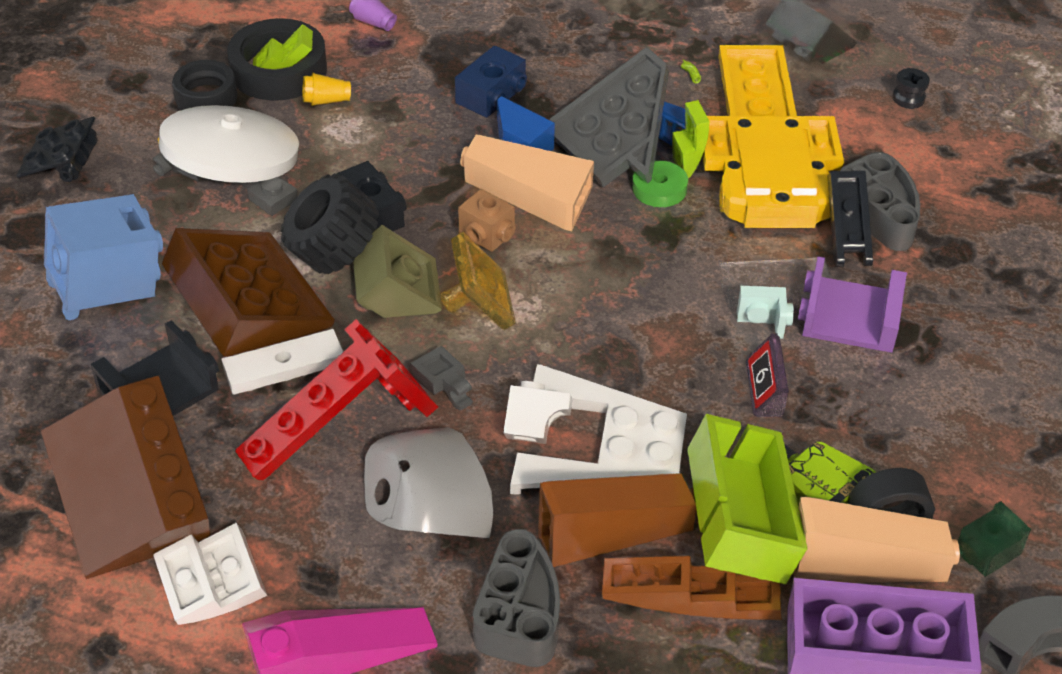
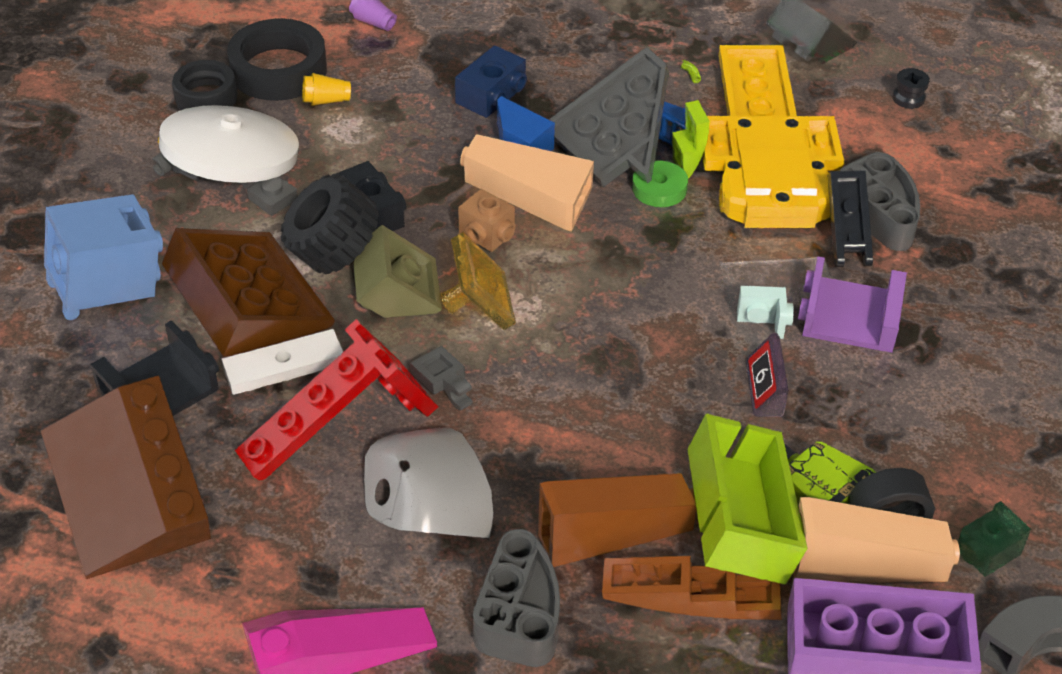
(61, 148): black hinge -> none
(209, 575): white slope -> none
(278, 55): lime slope -> none
(533, 410): white brick -> none
(635, 440): white wing -> none

